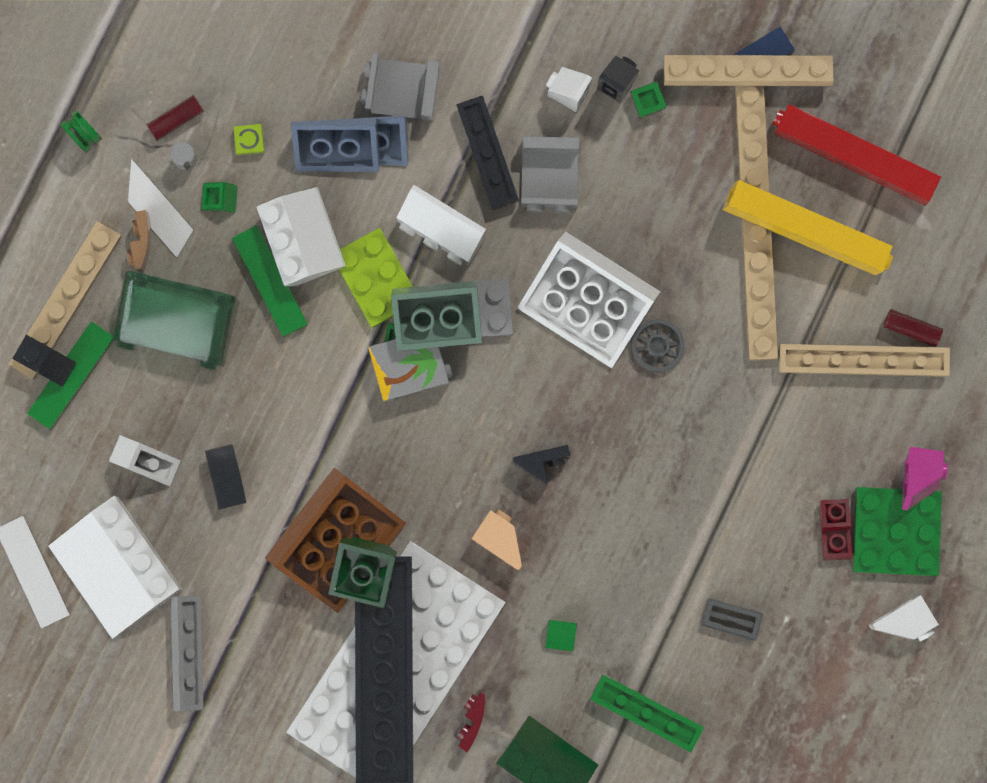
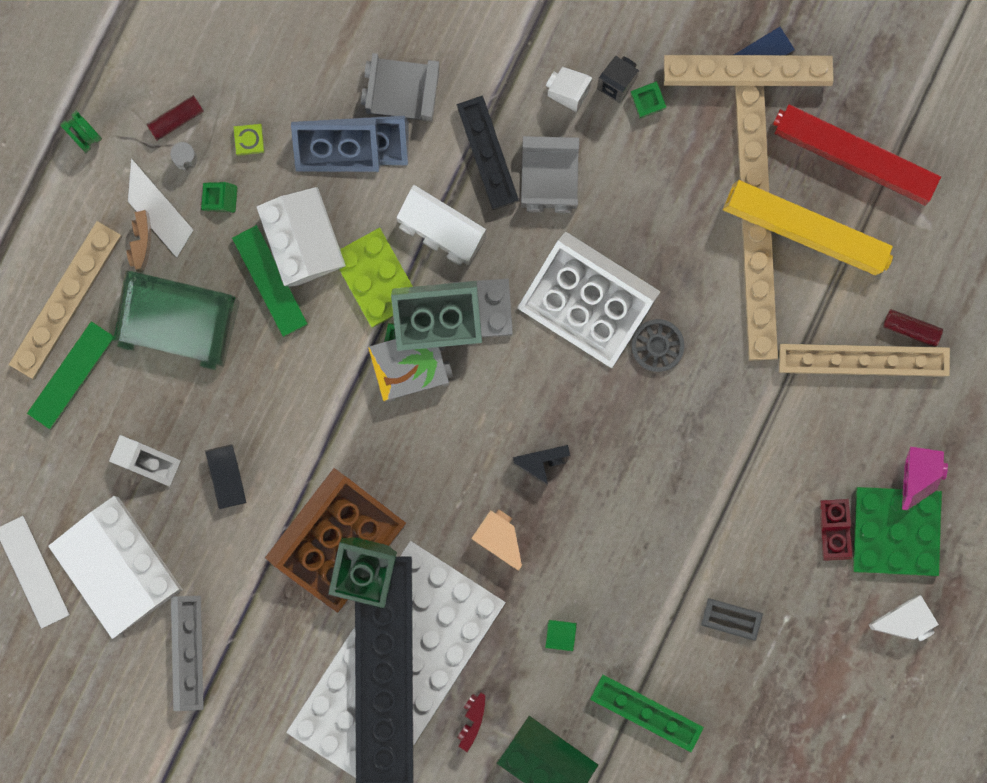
(44, 360): black slope -> none

